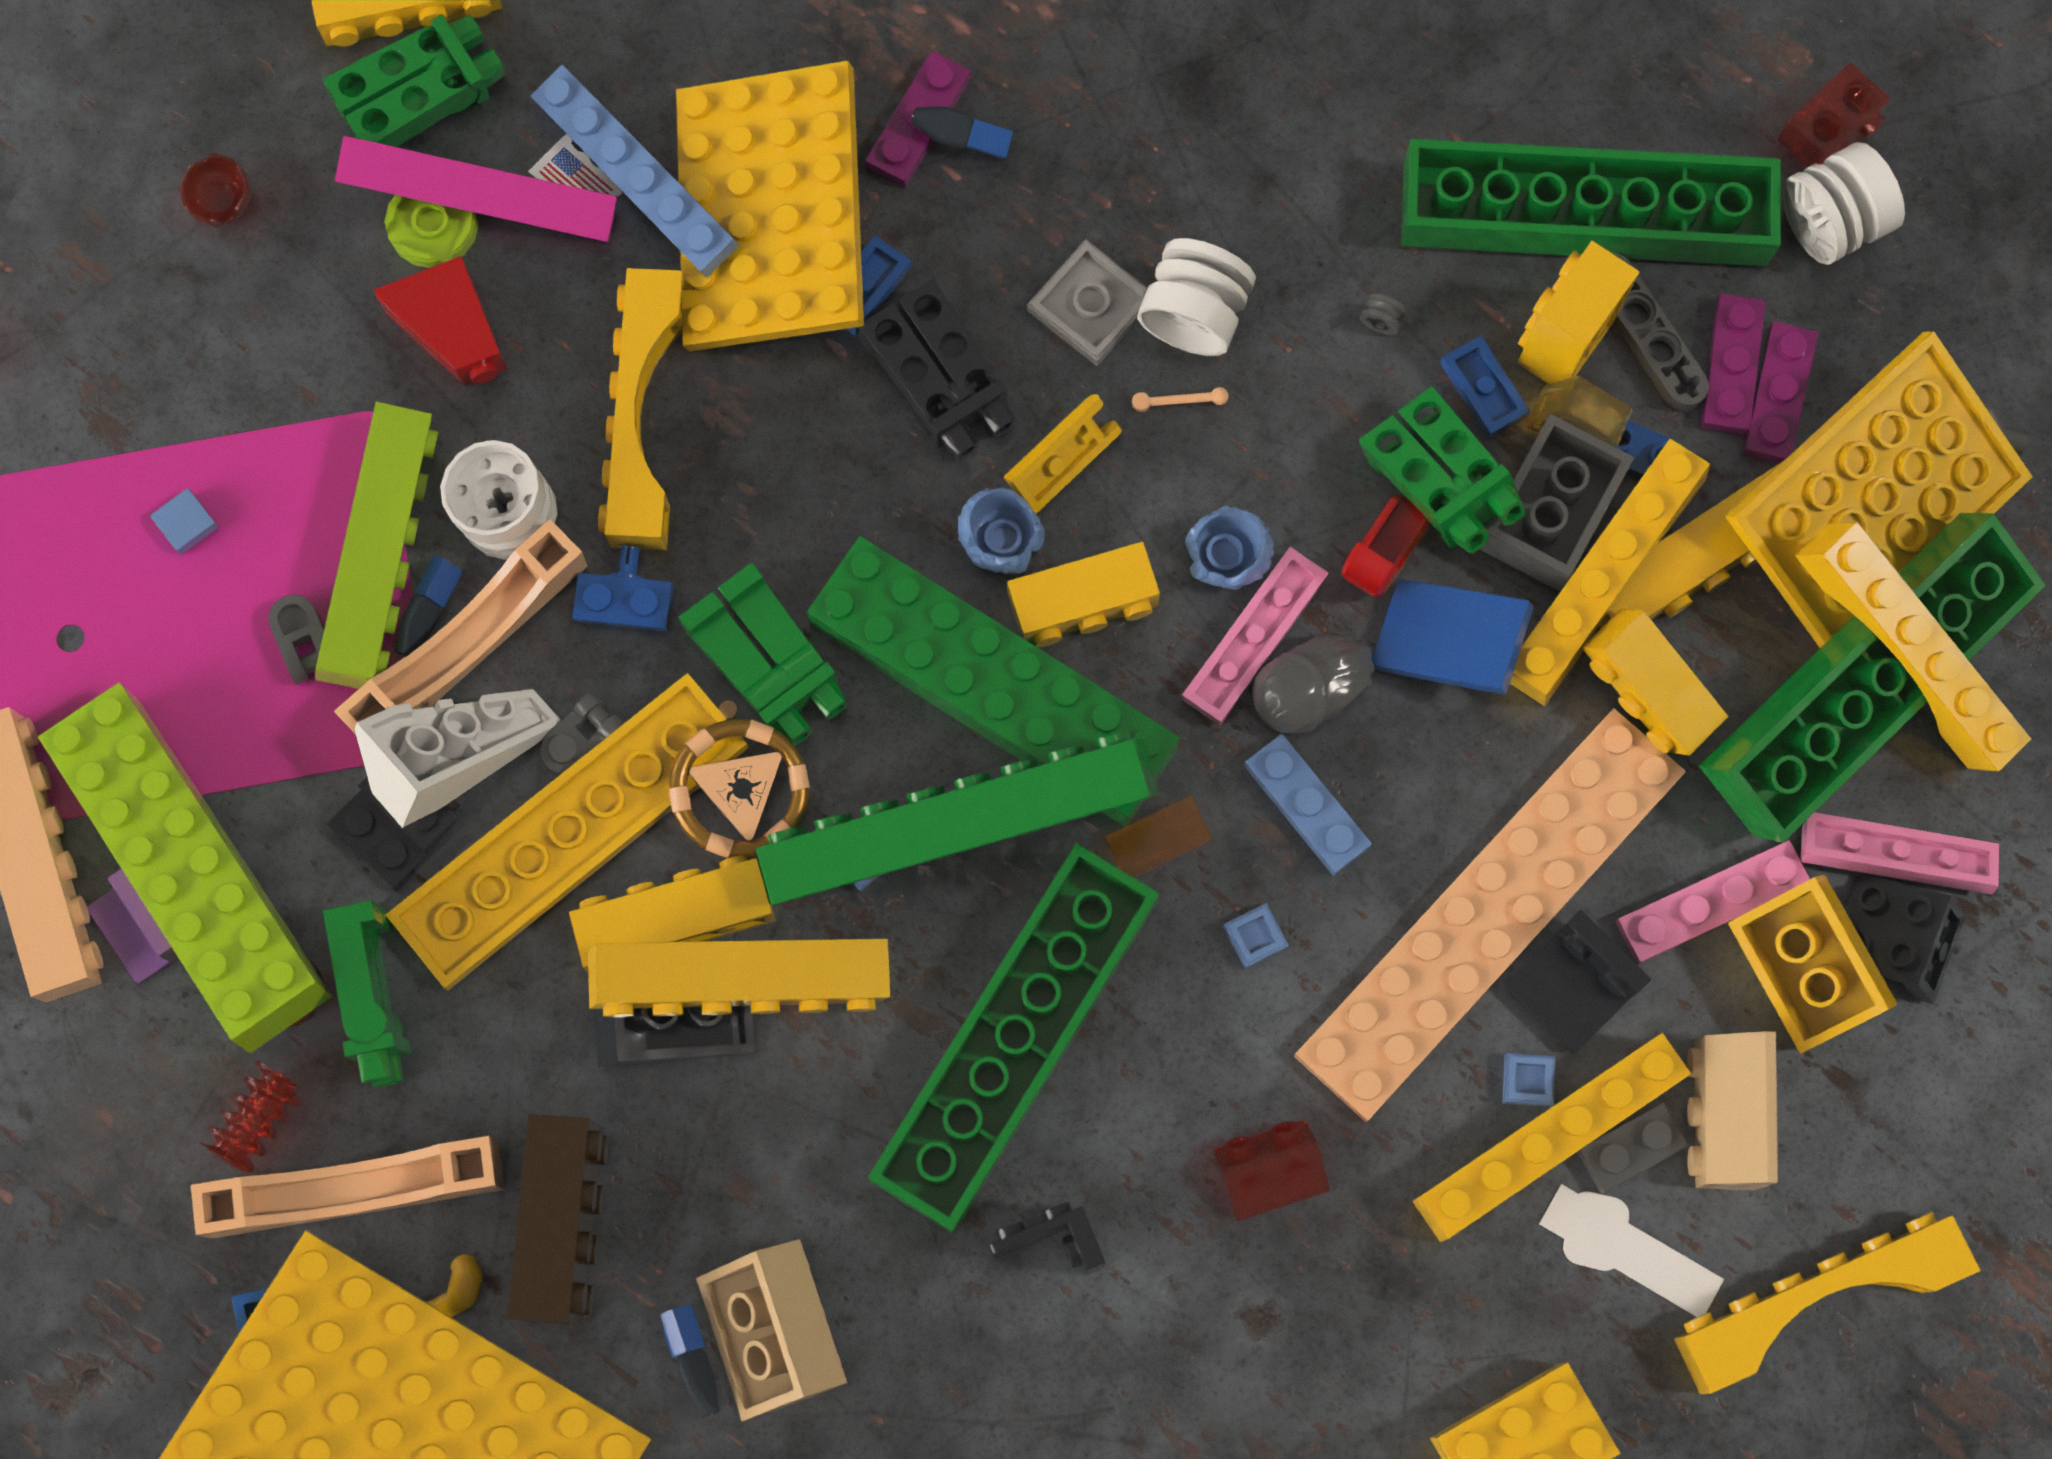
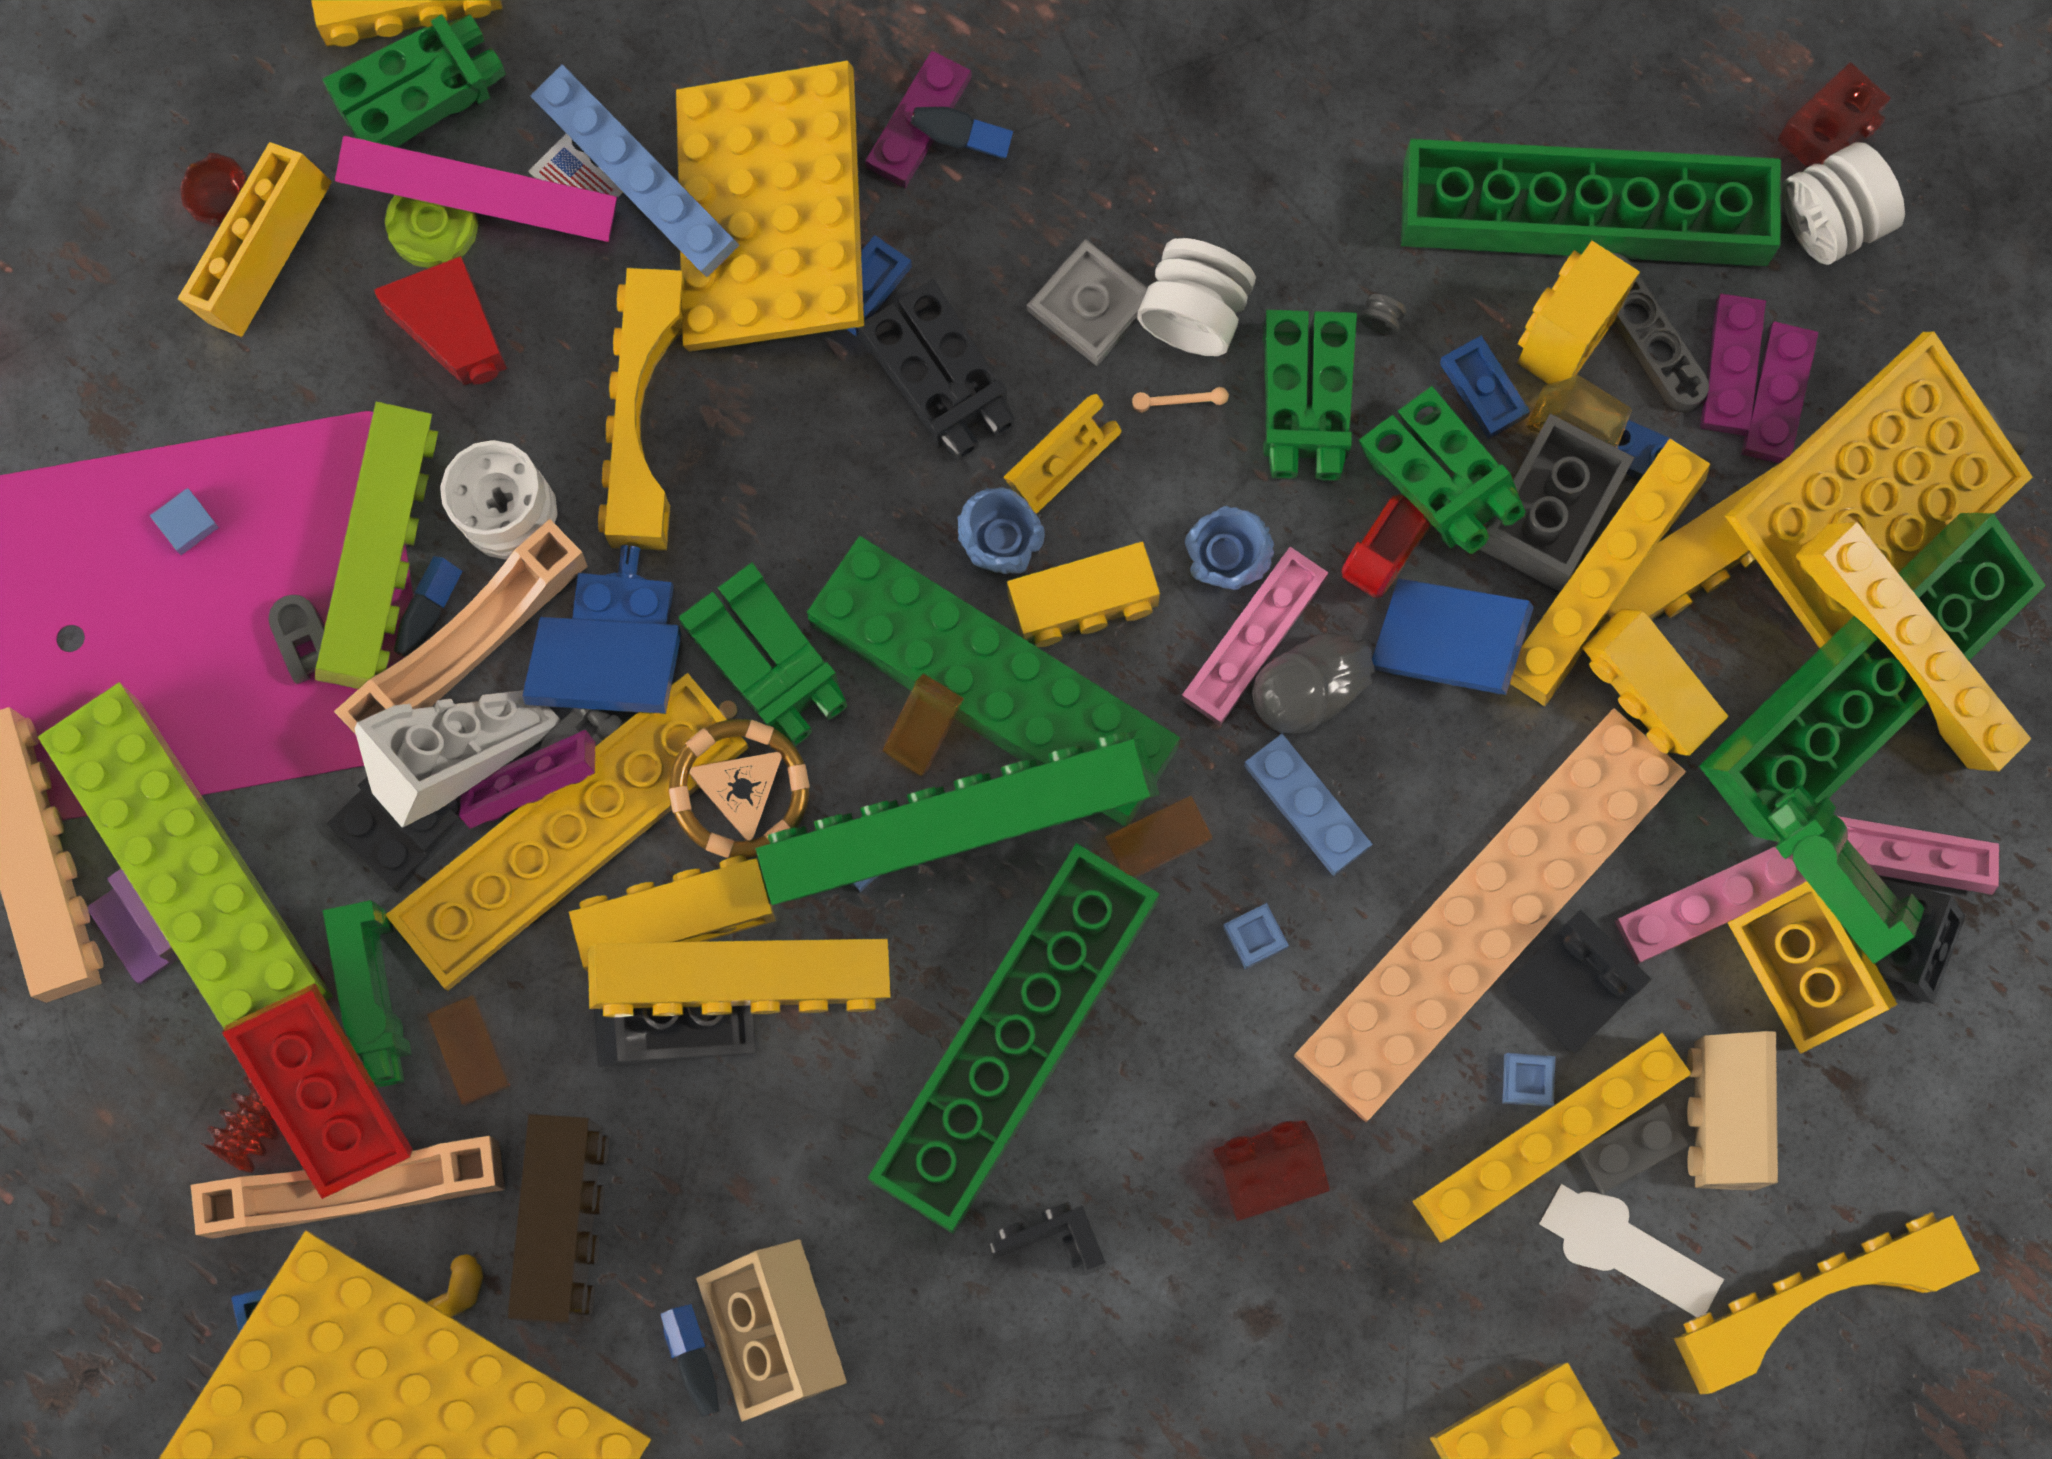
(255, 239): none -> yellow brick
(317, 1091): none -> red plate
(468, 1050): none -> clear orange tile
(529, 779): none -> magenta plate
(602, 665): none -> blue tile
(922, 724): none -> clear orange tile
(1292, 425): none -> green hips
(1842, 875): none -> green hips

